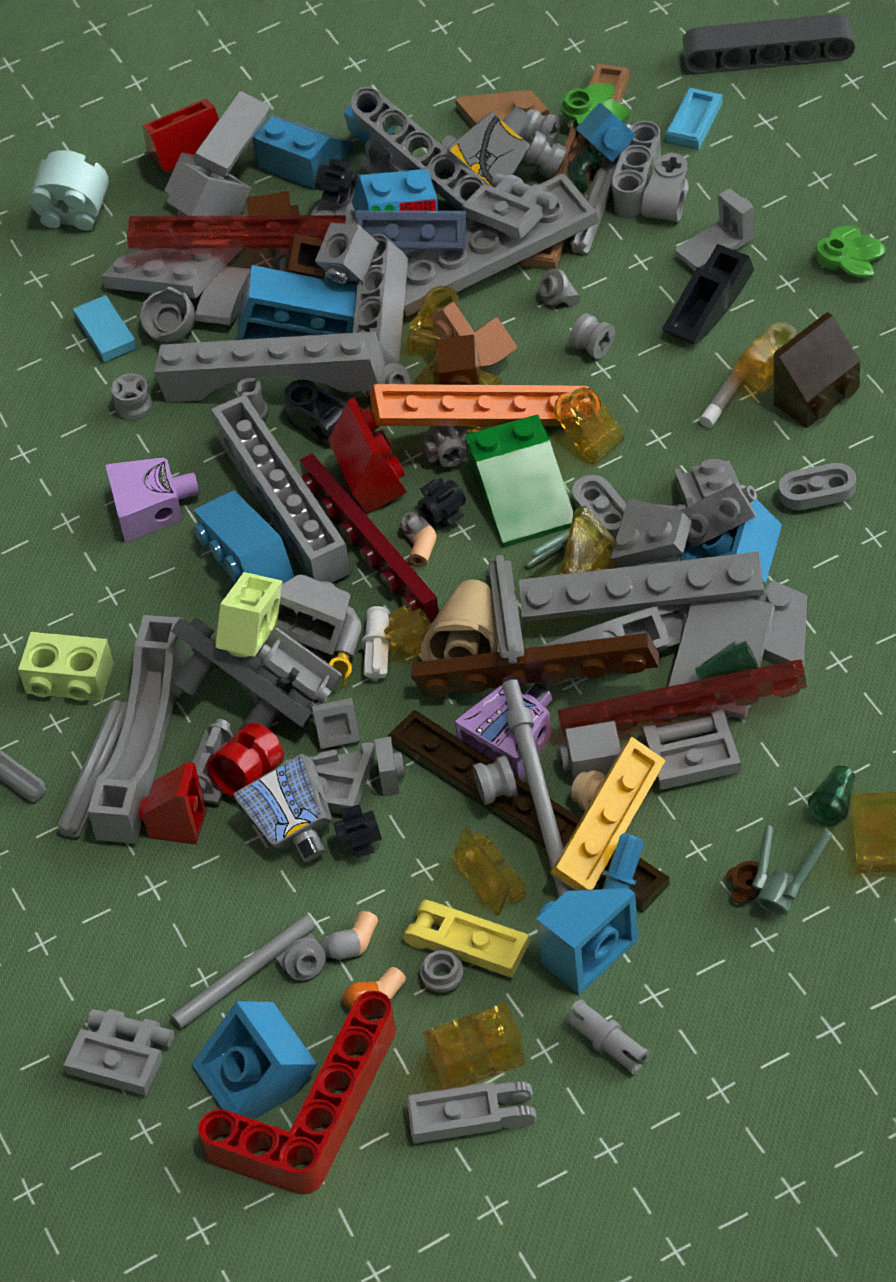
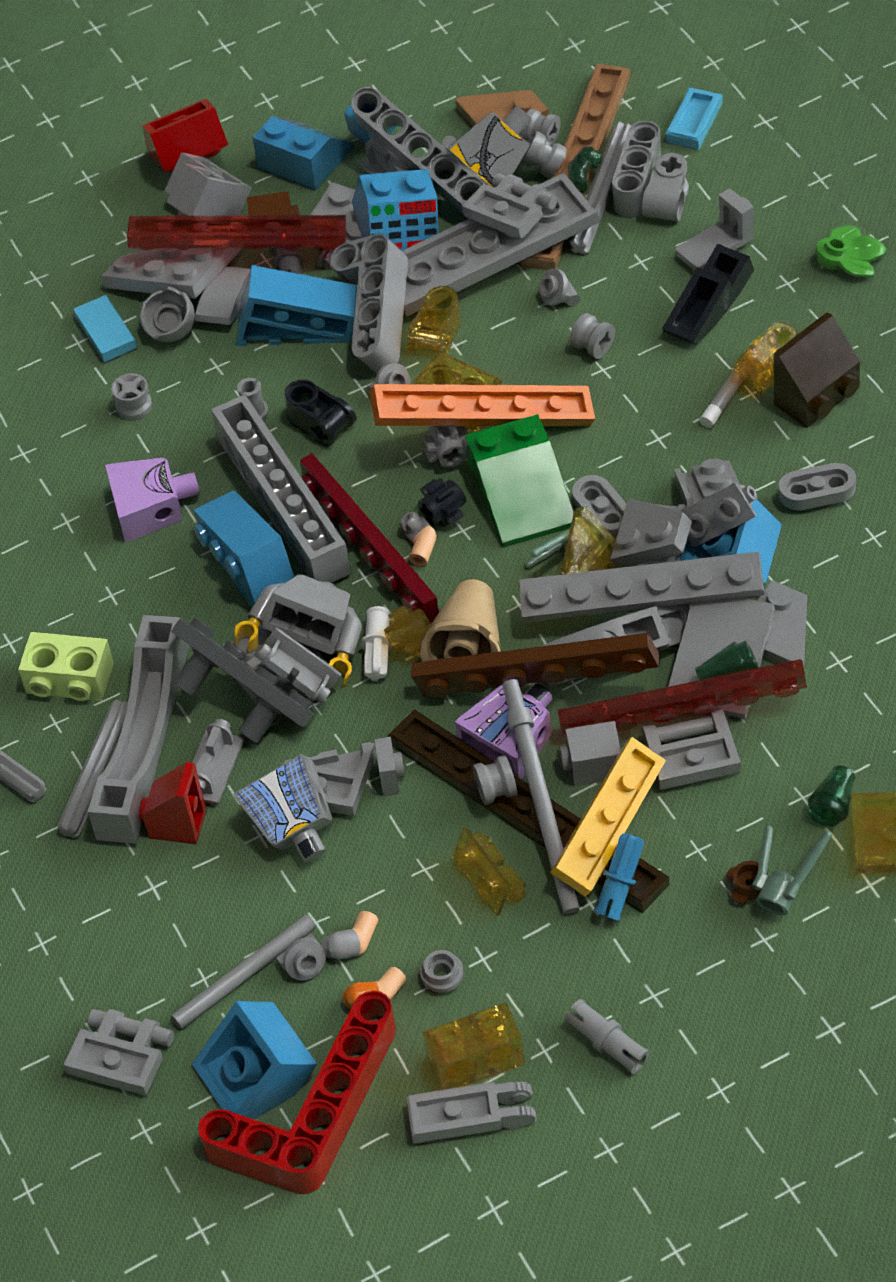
(68, 190): light aqua brick -> none
(232, 134): light grey tile -> none
(245, 758): red wheel -> none
(248, 614): yellowish green brick -> none
(302, 256): reddish brown brick -> none
(336, 180): black gear -> none
(336, 723): light grey tile -> none
(338, 360): light grey arch -> none
(346, 252): light grey brick -> none
(357, 831): black gear -> none
(366, 458): red slope -> none
(417, 228): sand blue tile -> none
(458, 361): reddish brown brick -> none
(467, 937): light yellow plate -> none
(491, 337): nougat brick -> none
(506, 609): light grey axle -> none
(580, 102): bright green plate -> none
(585, 787): tan plate -> none
(586, 934): dark azure slope -> none
(588, 426): clear yellow piece -> none
(606, 132): dark azure brick -> none
(768, 43): dark grey beam -> none

